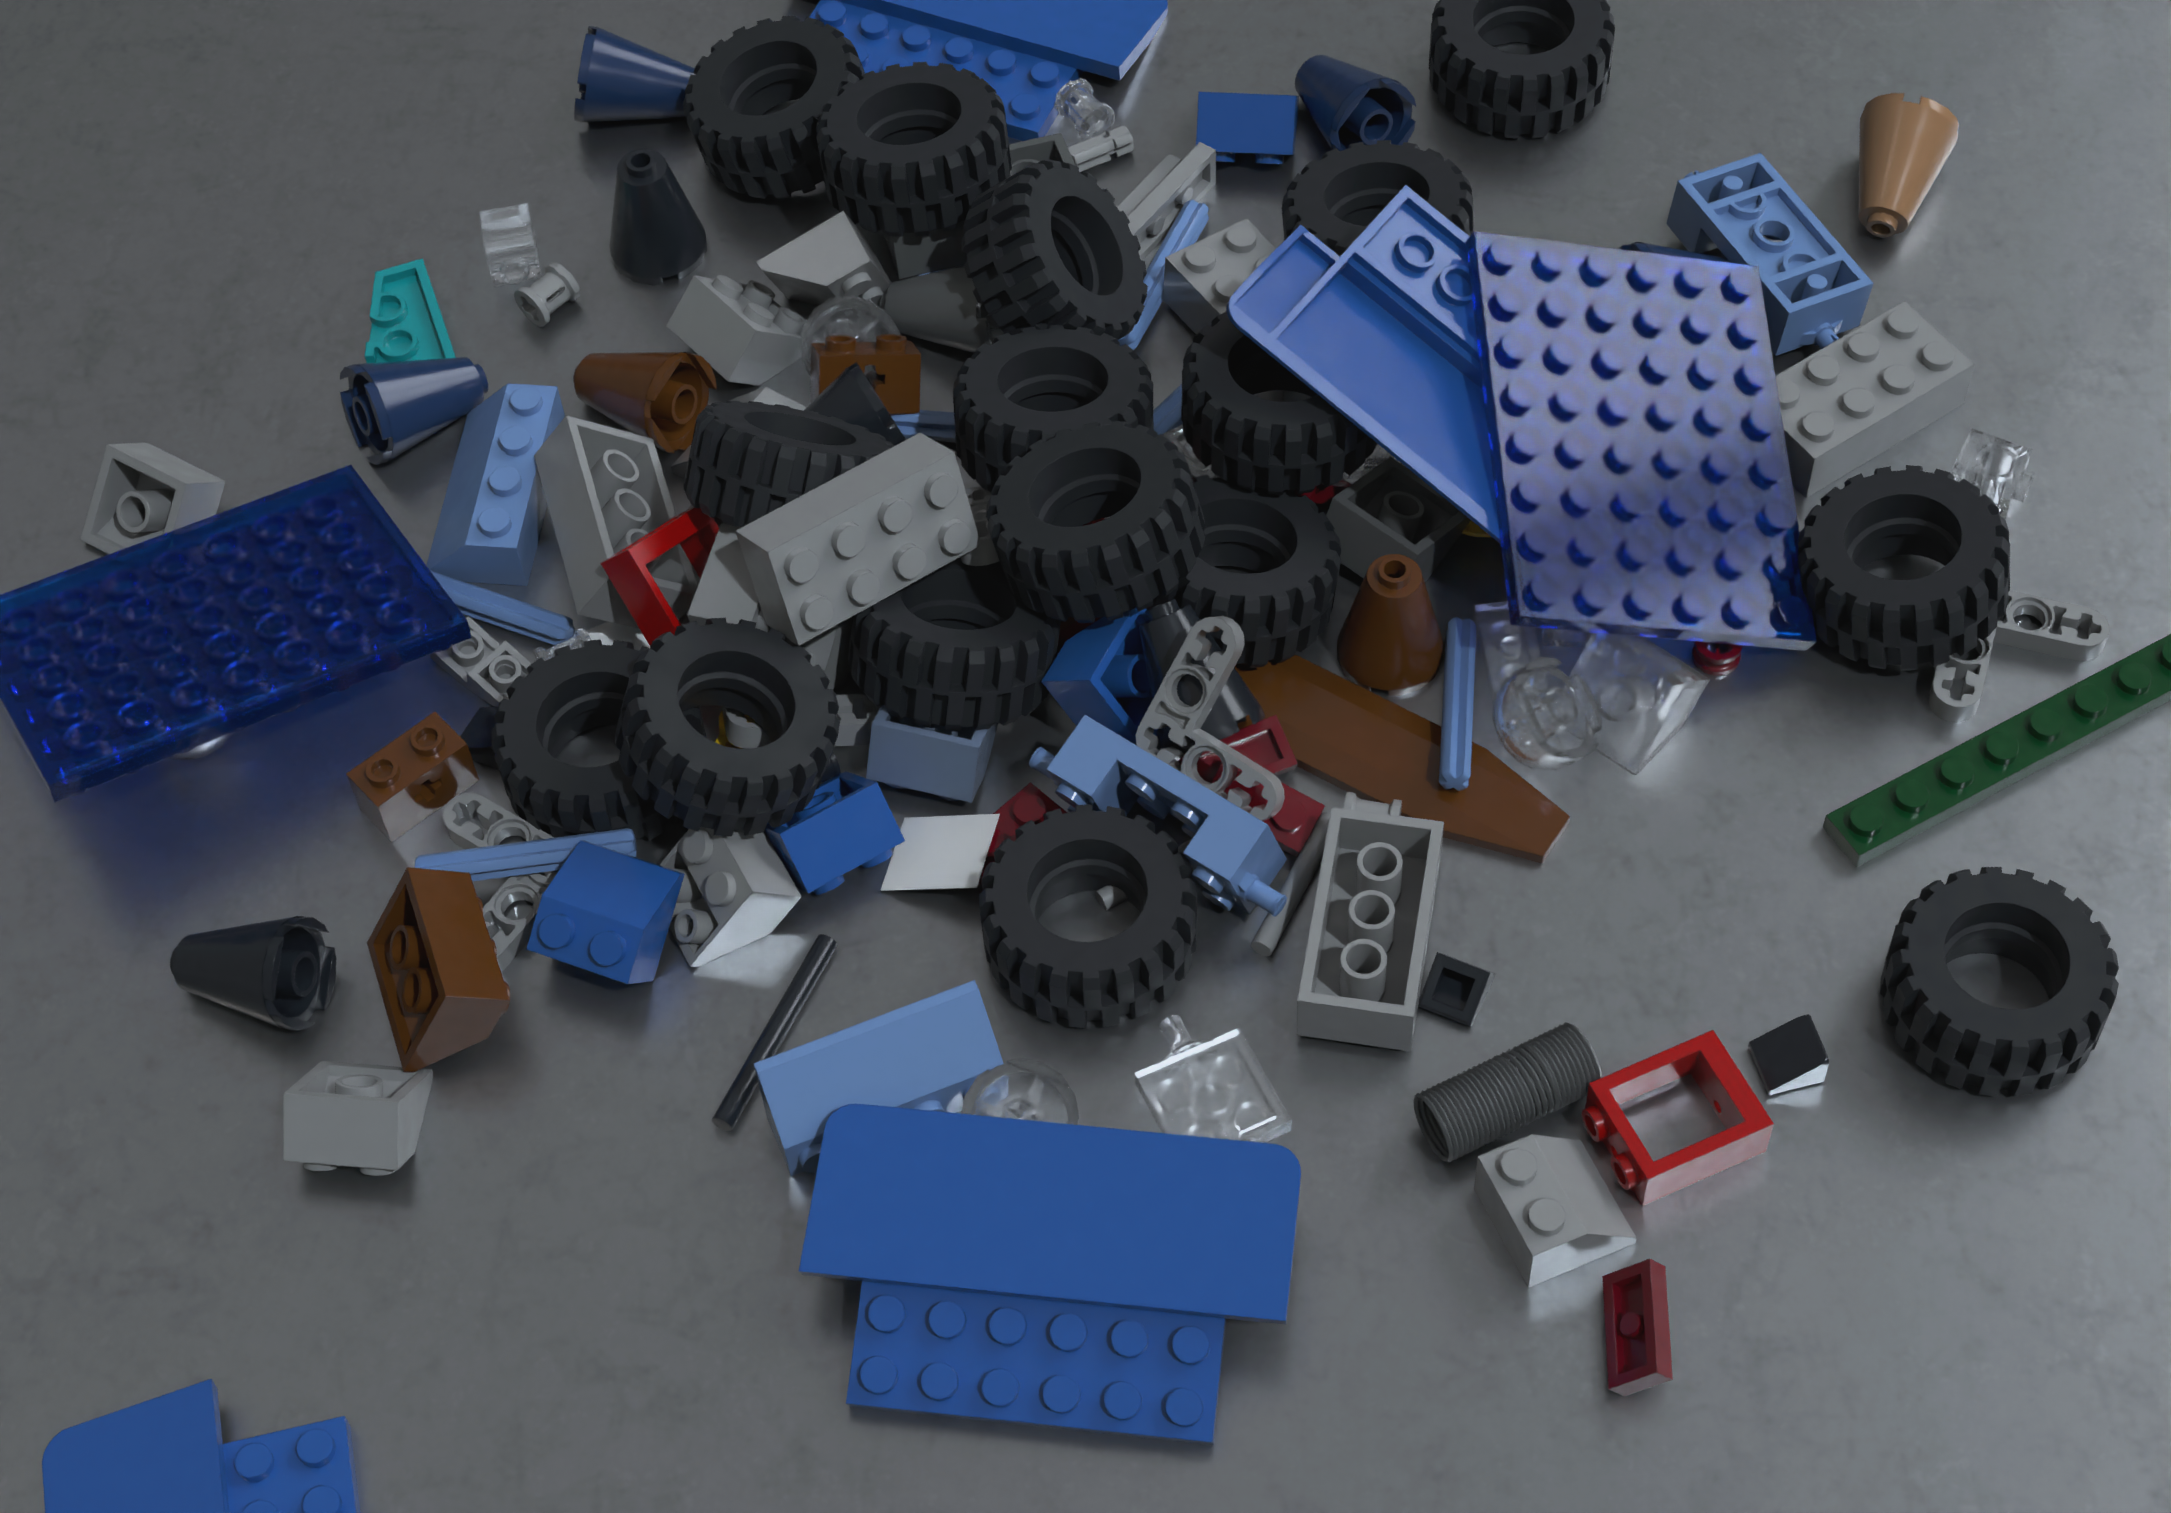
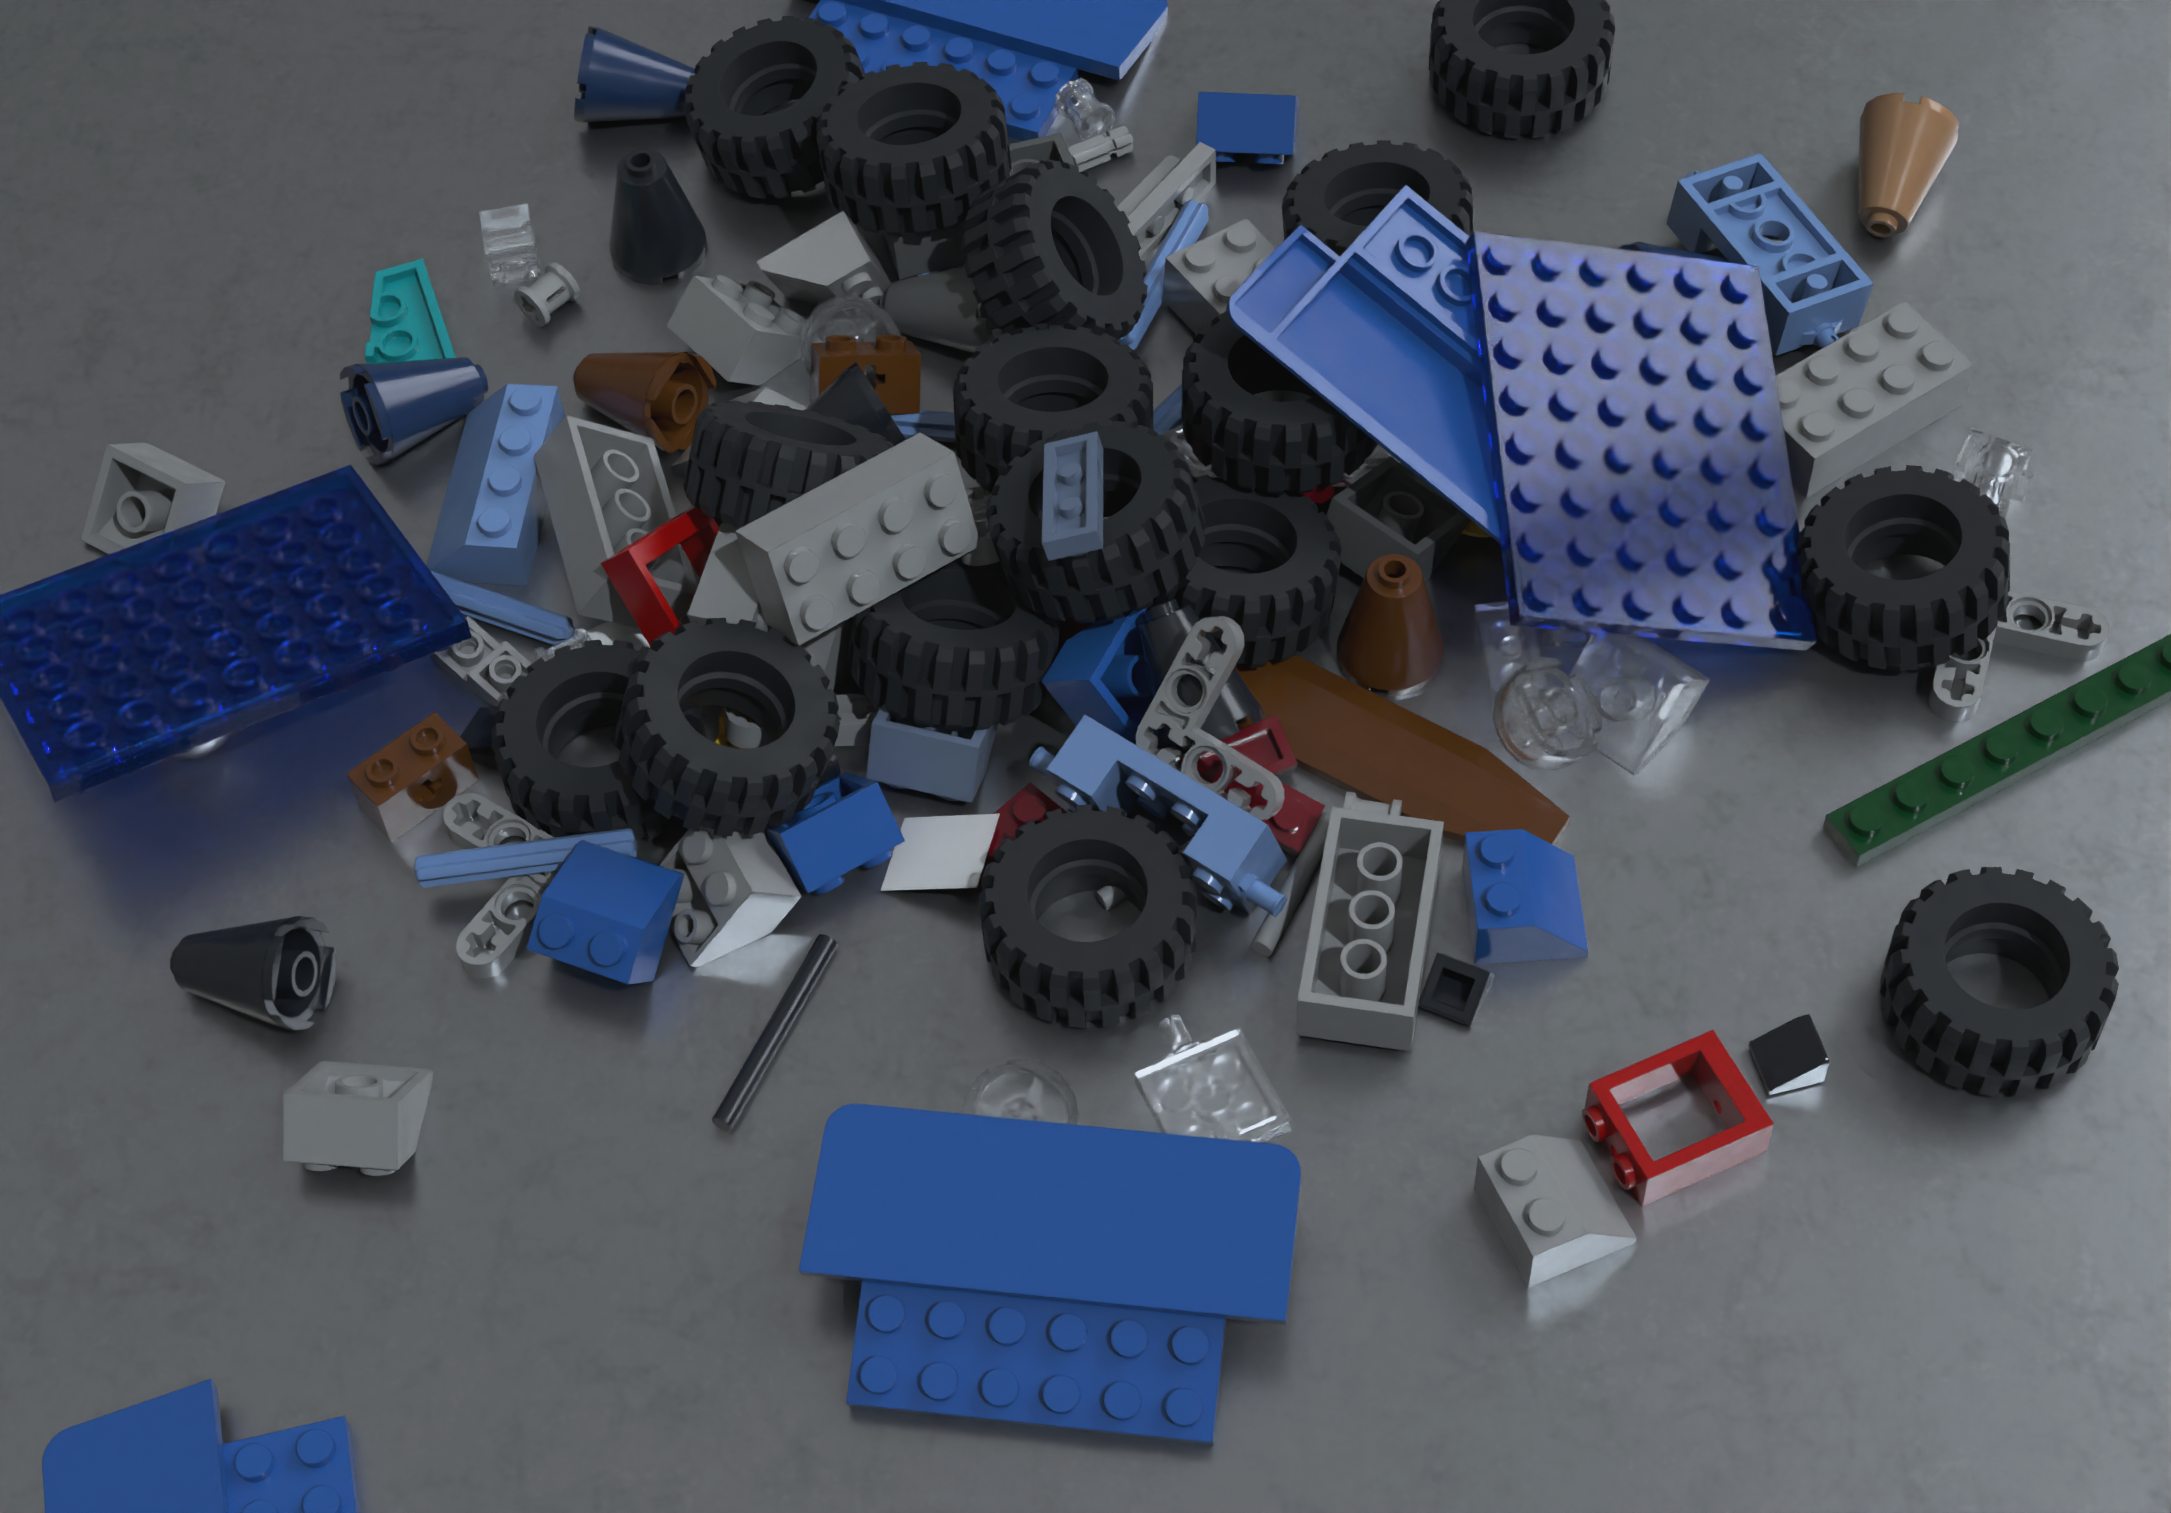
(437, 967): reddish brown slope -> none
(902, 1059): medium blue slope -> none
(1072, 496): none -> sand blue plate
(1354, 103): dark blue cone -> none
(1458, 704): medium blue axle -> none
(1498, 1098): dark grey piece -> none
(1521, 898): none -> blue slope
(1637, 1327): dark red plate -> none
(1716, 663): dark red bush -> none

